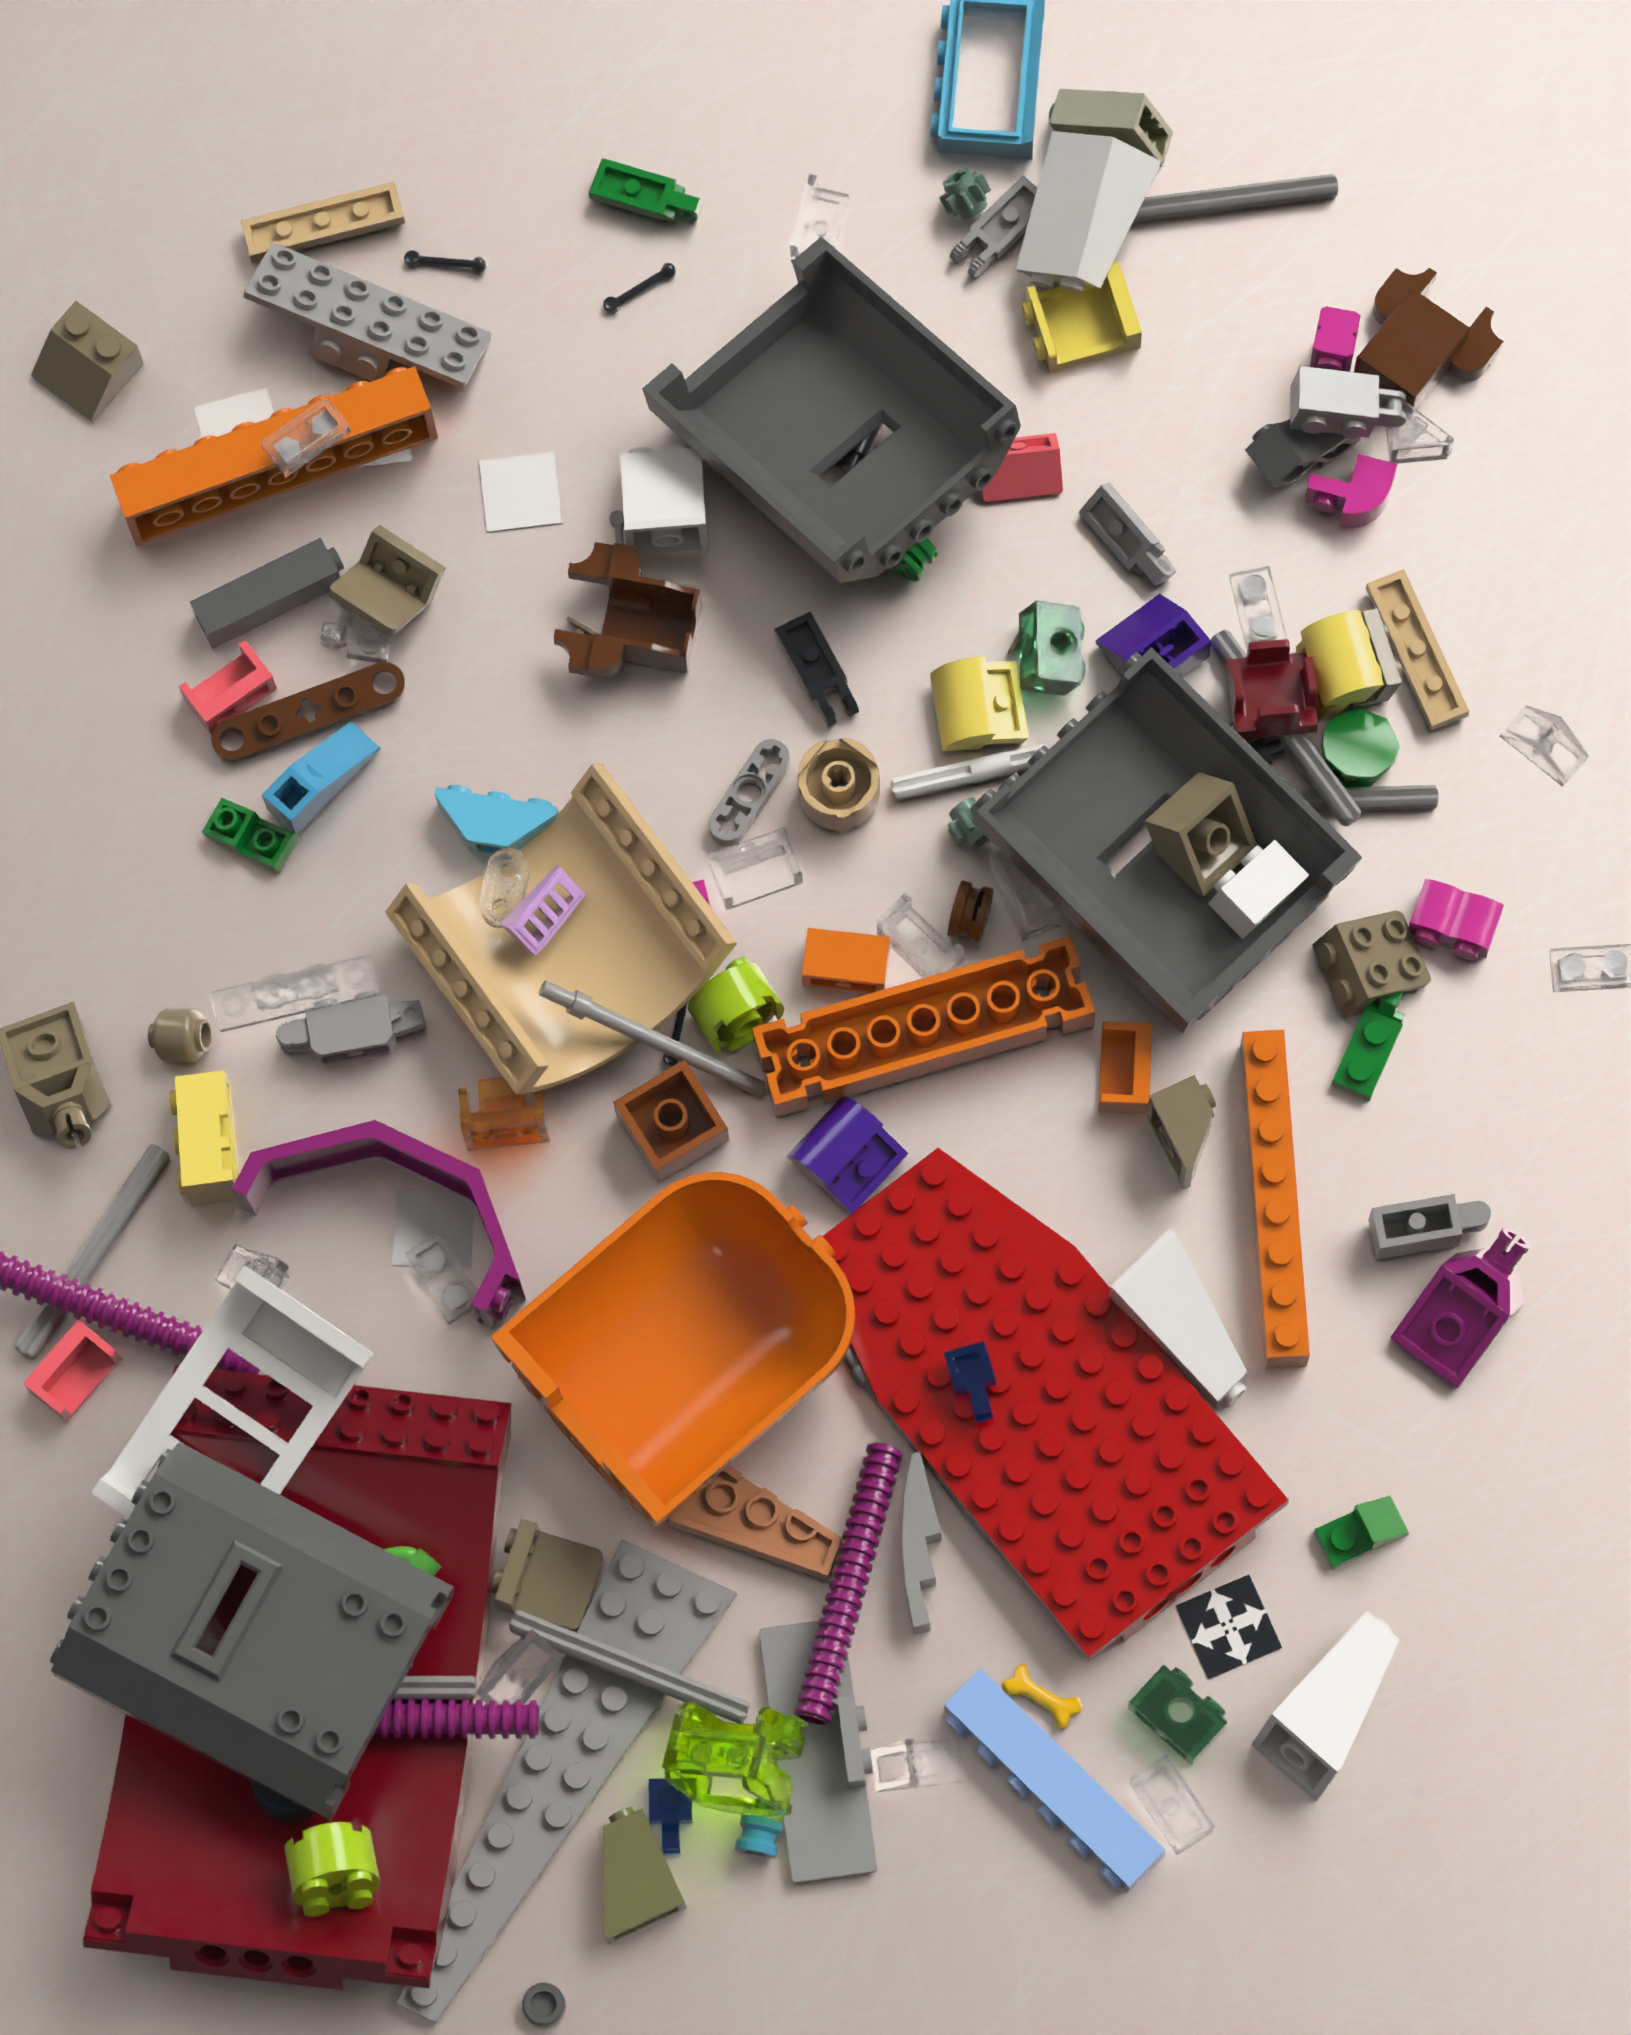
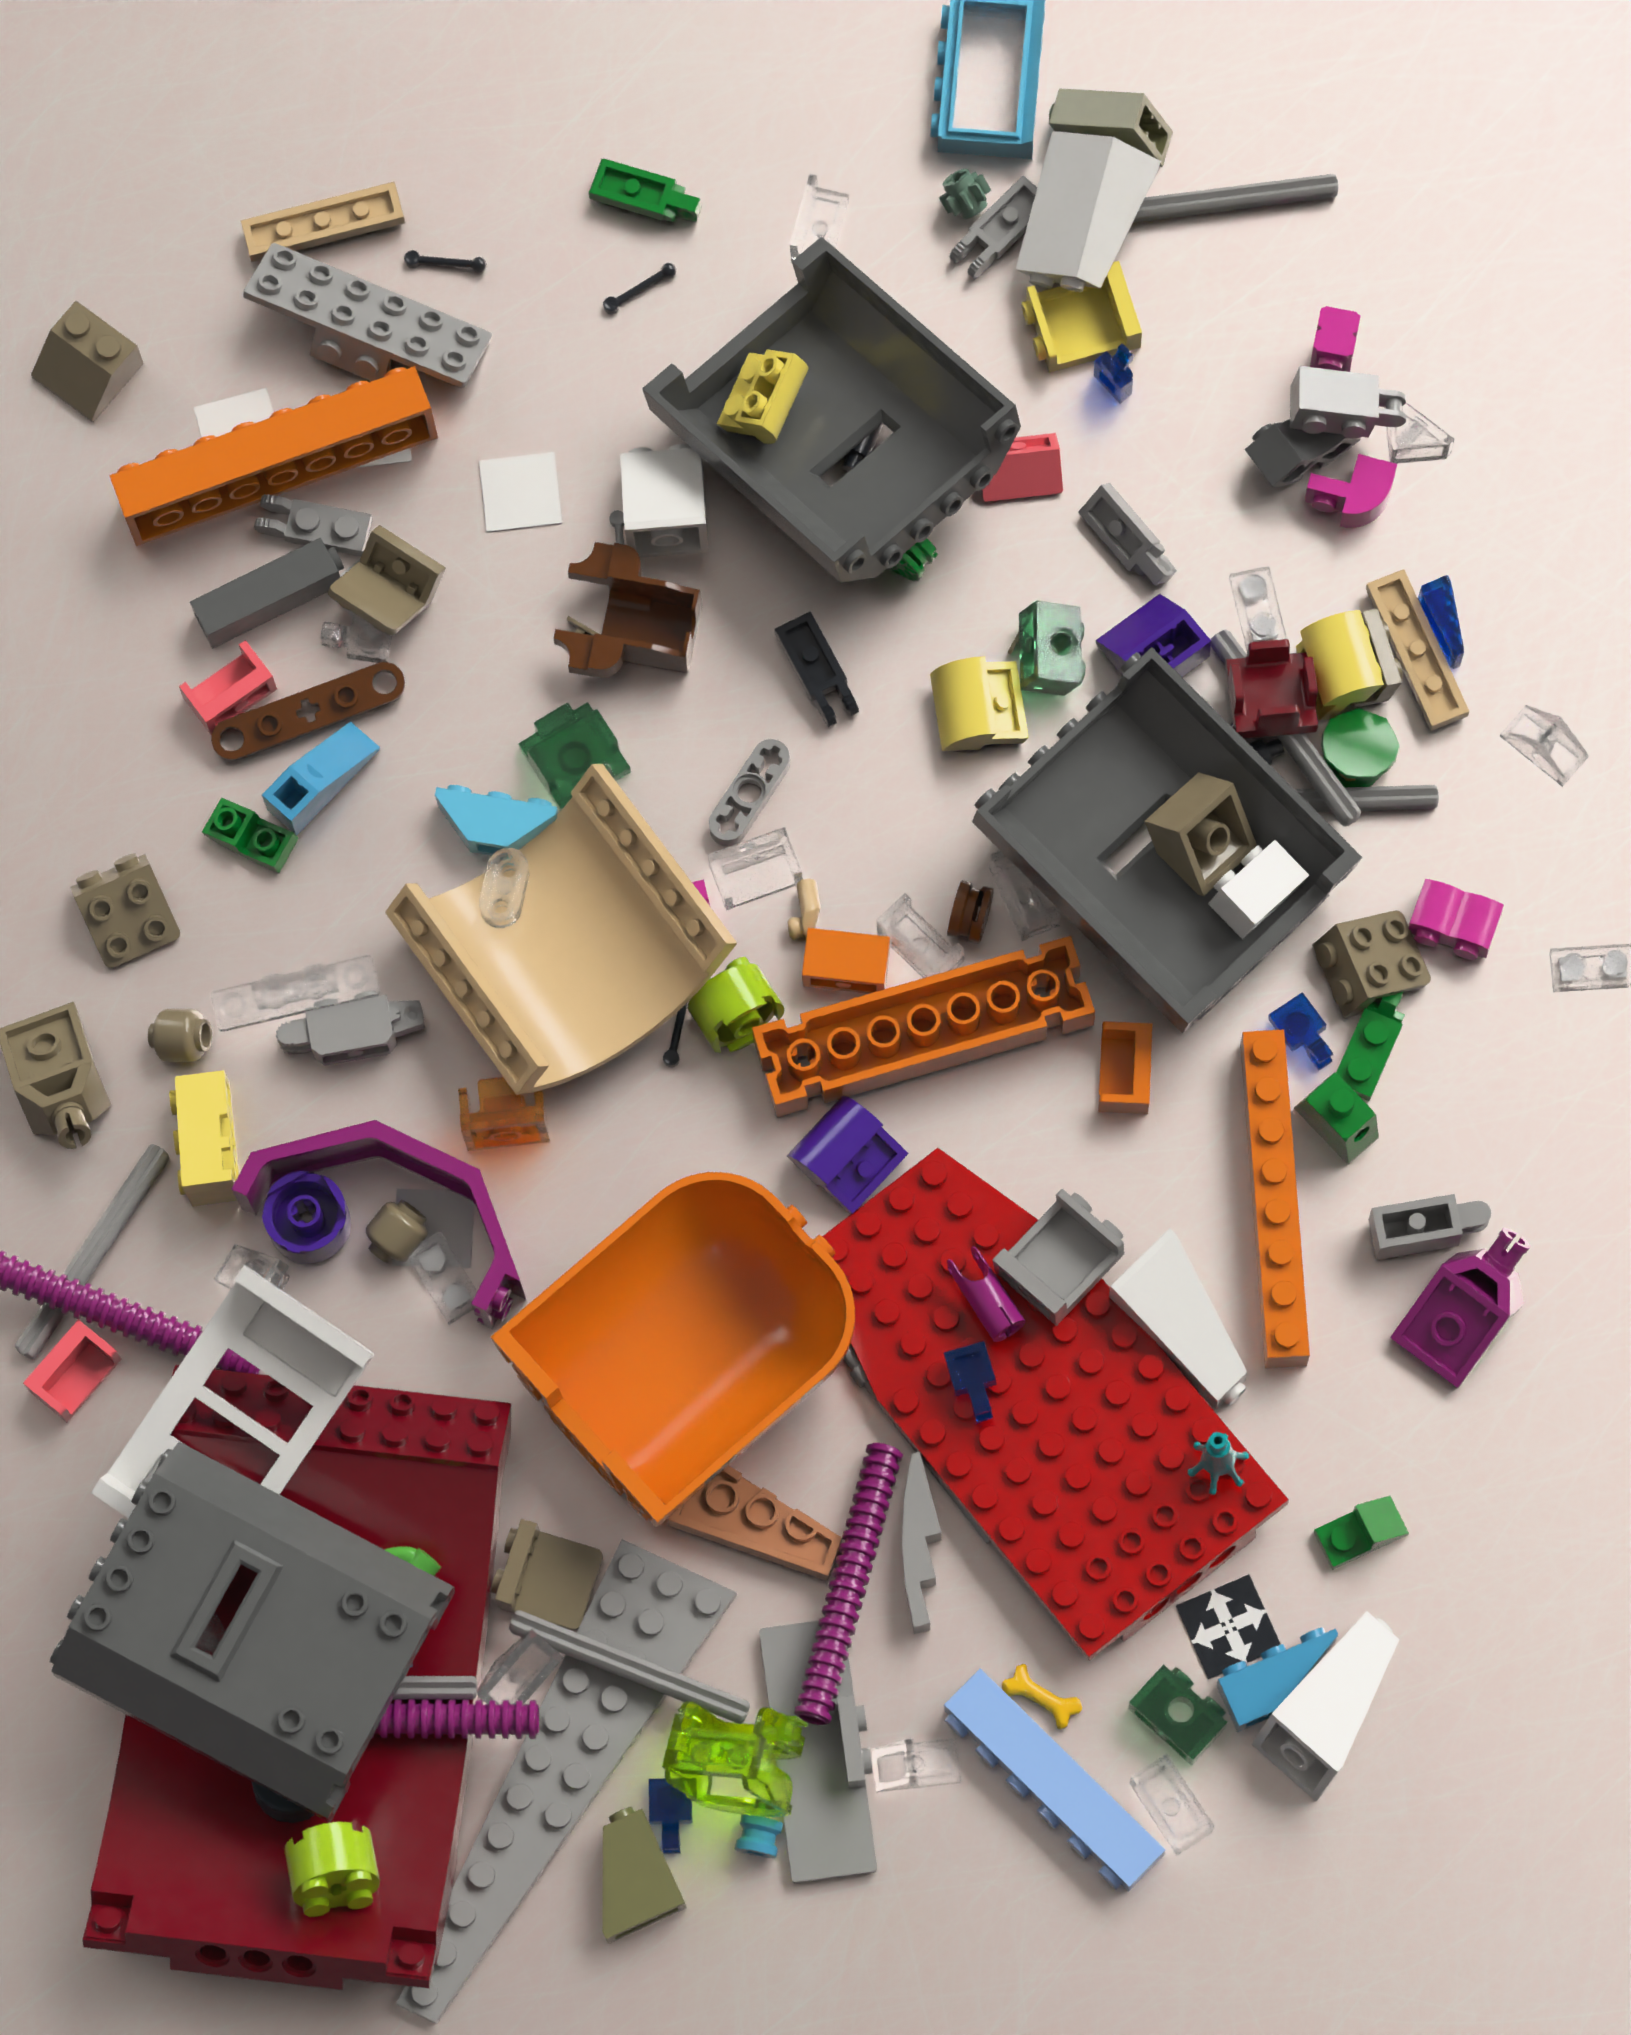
(125, 910): none -> dark tan bracket
(305, 436): clear piece -> none
(308, 521): none -> light grey hinge
(323, 1201): none -> dark purple brick
(396, 1231): none -> dark tan head
(544, 931): lavender slope -> none
(544, 2005): dark grey tile -> none
(567, 746): none -> clear green panel
(581, 1006): light grey bar -> none
(671, 1121): dark orange brick -> none
(763, 395): none -> light yellow brick
(809, 909): none -> tan arm
(837, 762): tan brick -> none
(962, 827): sand green gear -> none
(963, 773): white axle -> none
(989, 1300): none -> magenta piece
(1061, 1257): none -> light grey panel
(1115, 373): none -> clear blue plate
(1182, 1124): dark tan slope -> none
(1218, 1459): none -> teal piece
(1258, 1689): none -> dark azure slope
(1302, 1027): none -> clear blue plate
(1339, 1116): none -> green torso
(1422, 340): reddish brown piece -> none
(1441, 612): none -> clear blue slope

